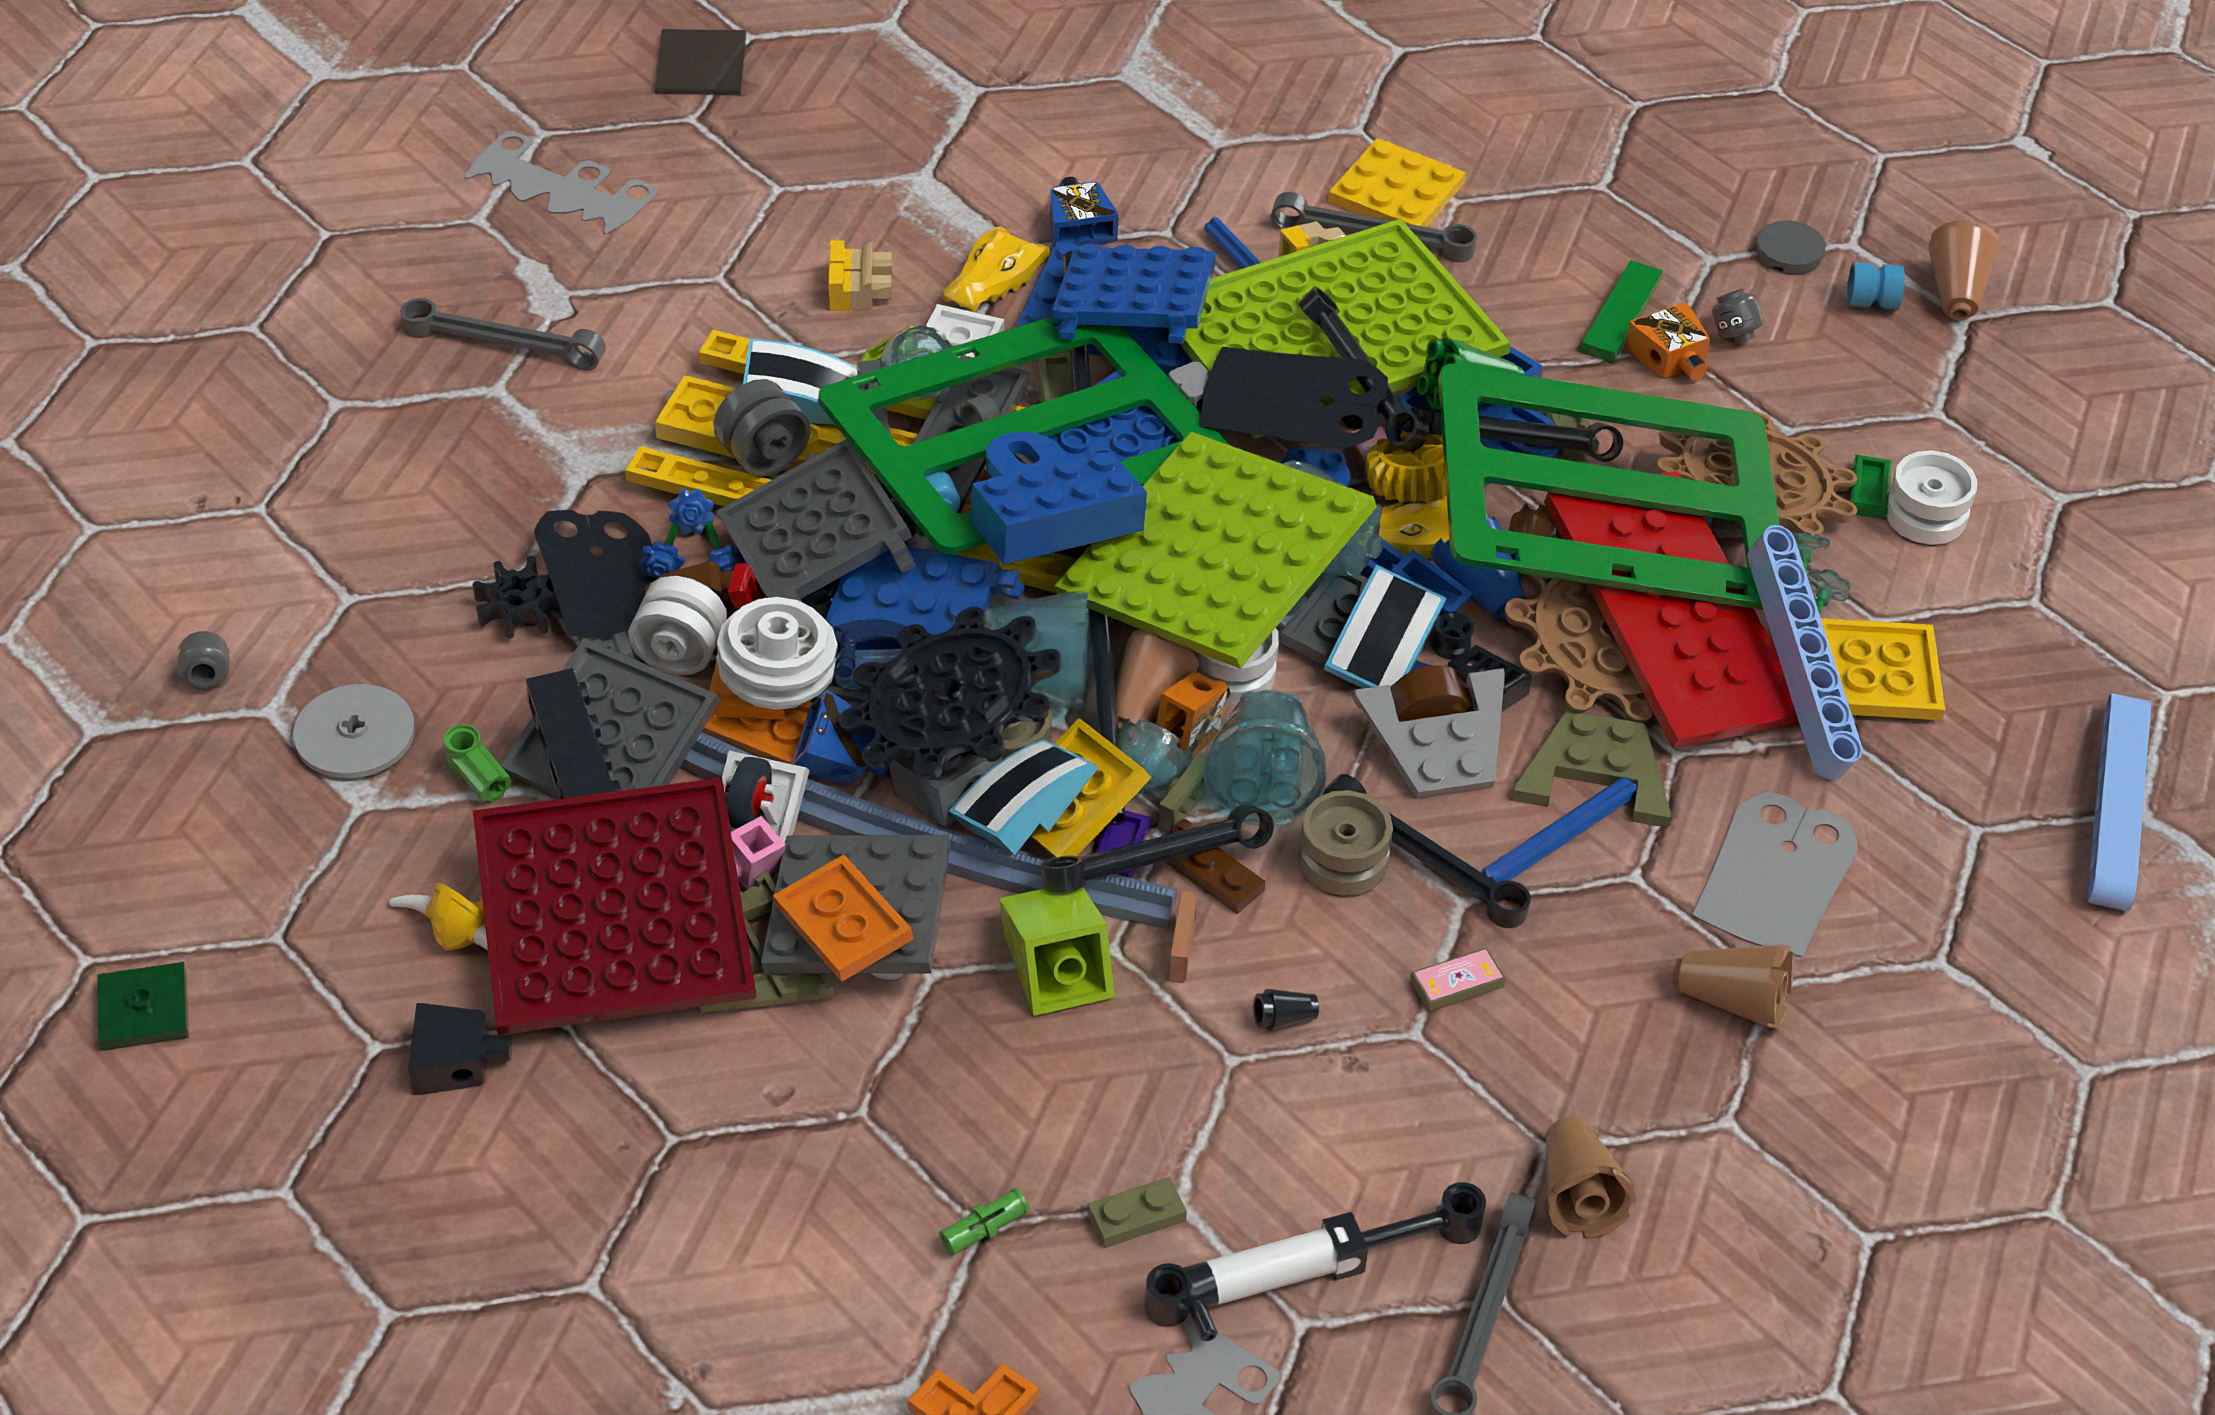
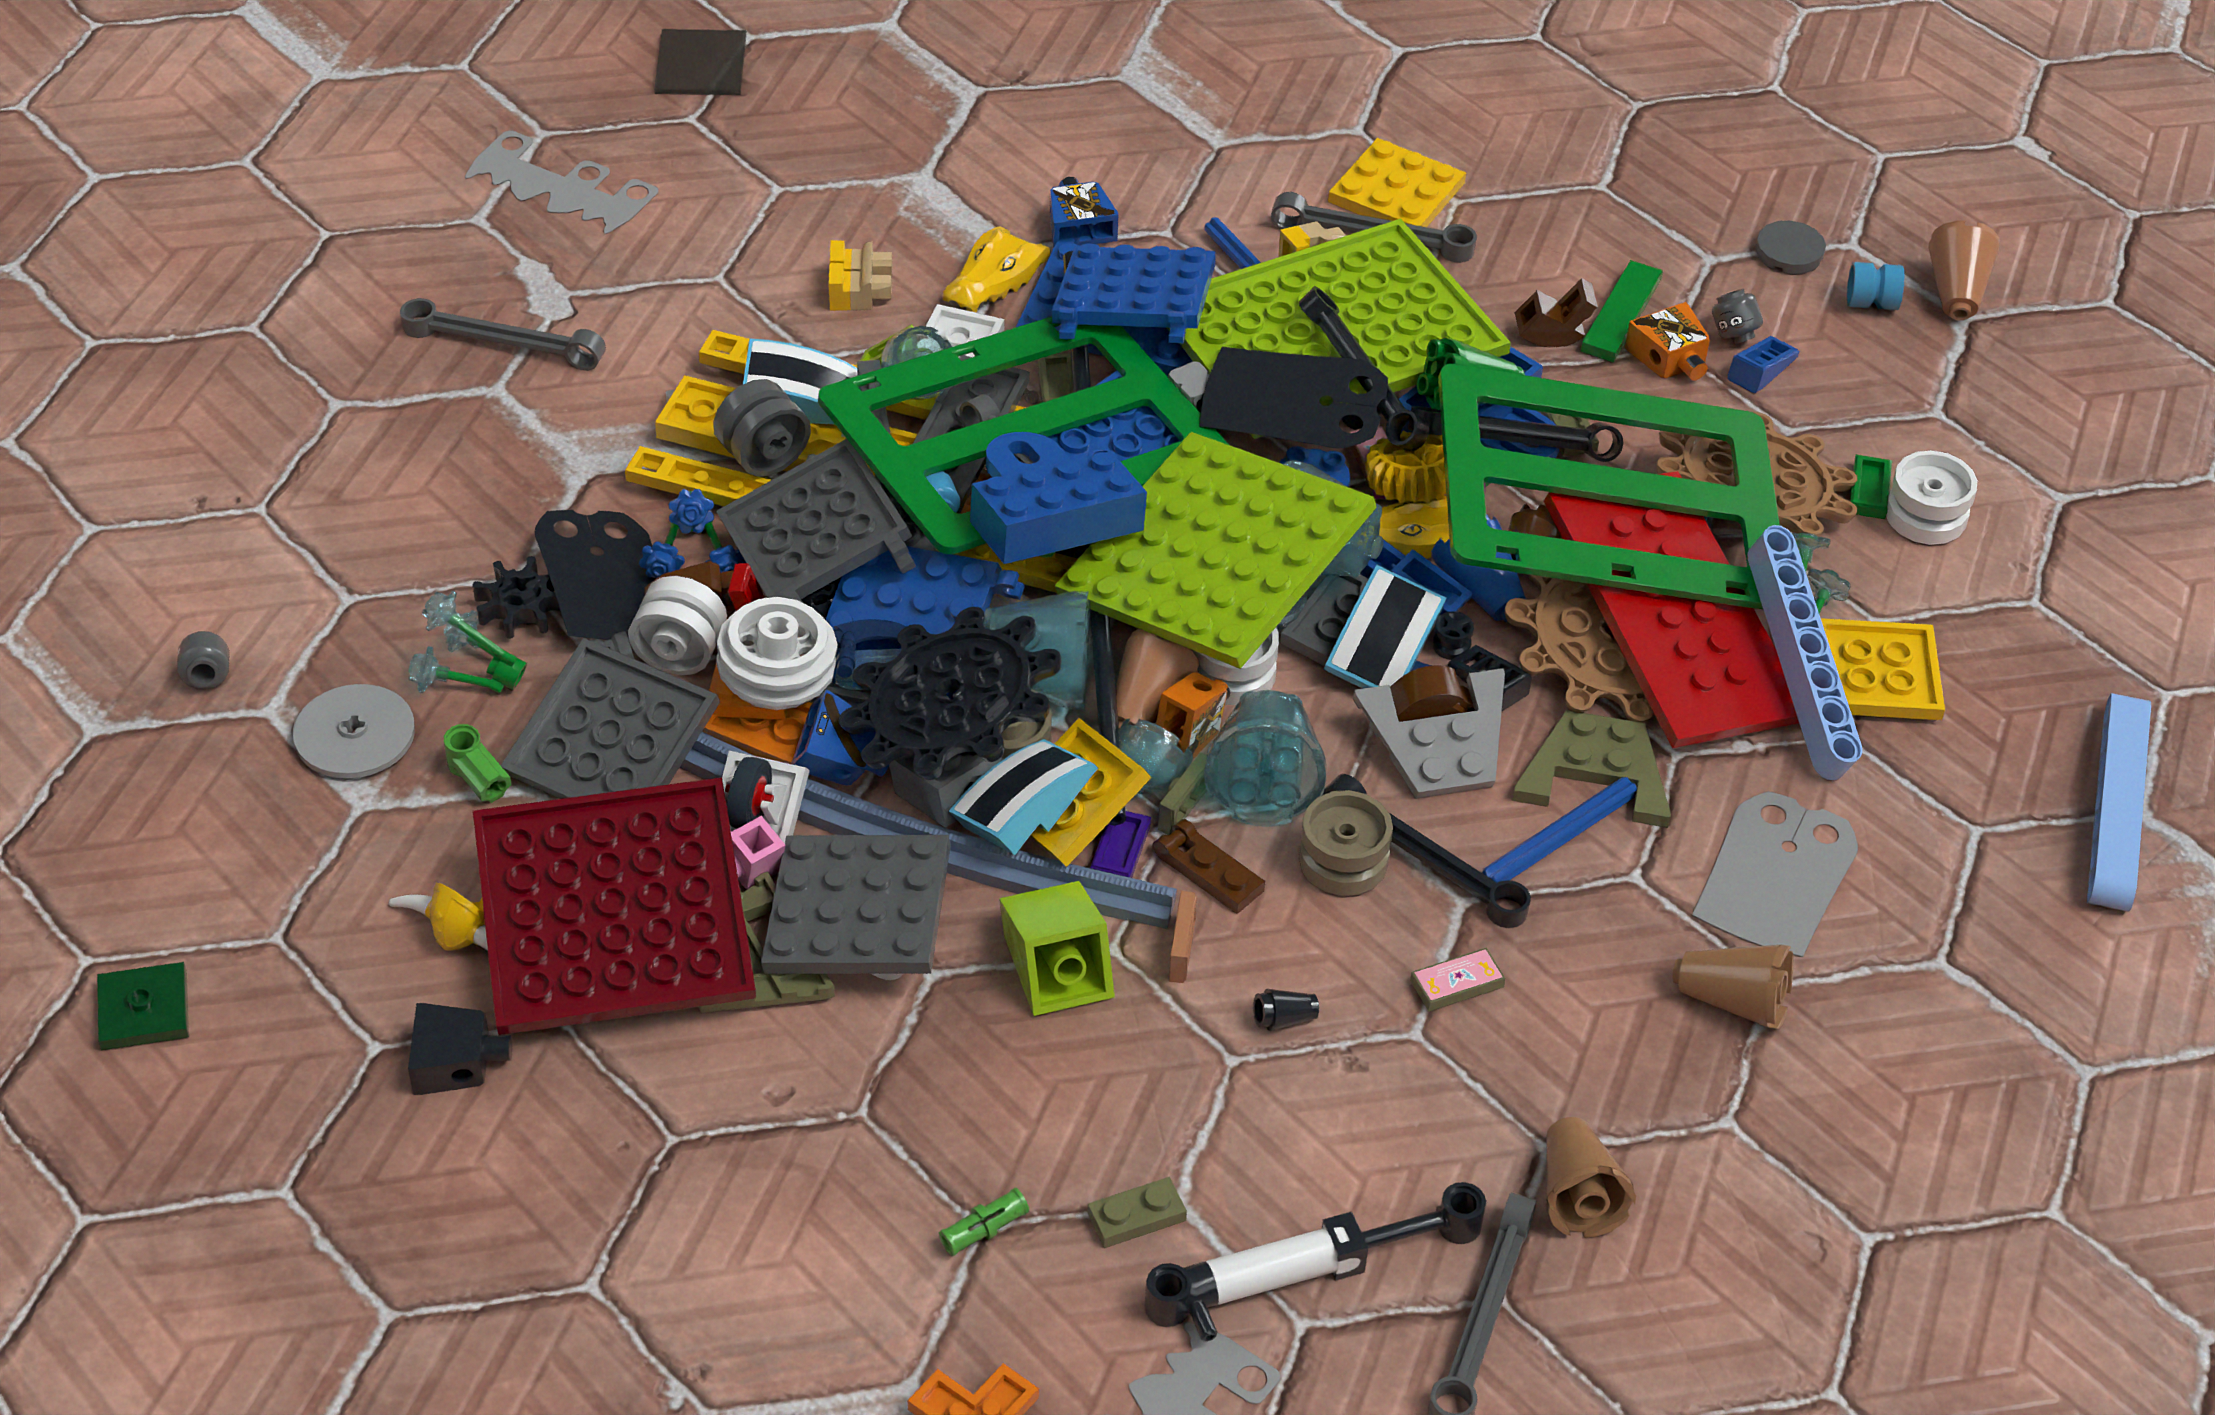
(462, 631): none -> plant
(569, 735): black brick -> none
(843, 917): orange plate -> none
(1072, 872): black piece -> none
(1554, 321): none -> reddish brown brick
(1761, 363): none -> blue slope

